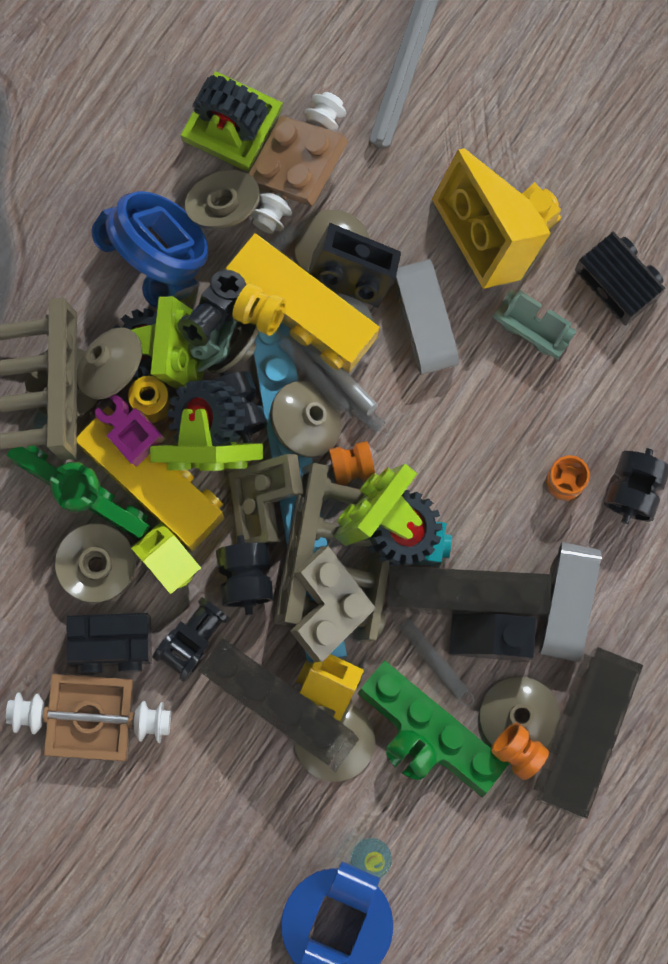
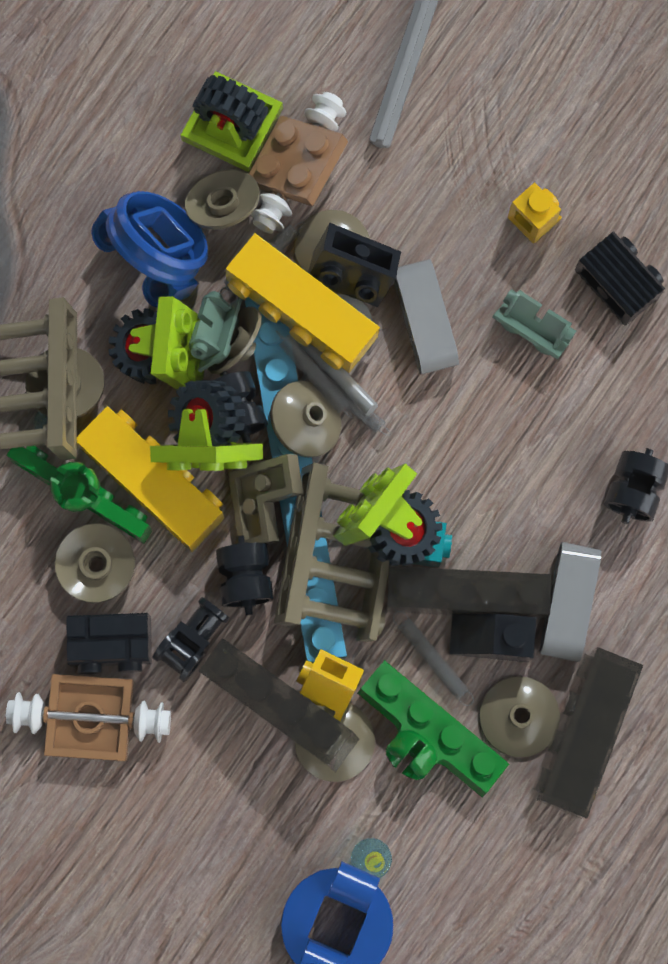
(109, 363): dark tan dish -> none
(132, 431): magenta plate -> none
(158, 407): yellow brick -> none
(166, 558): neon yellow brick -> none
(213, 309): black connector -> none
(259, 309): yellow wheel -> none
(339, 608): dark tan plate -> none
(351, 463): orange wheel -> none
(489, 221): yellow slope -> none
(520, 751): orange wheel -> none
(573, 473): orange wheel -> none

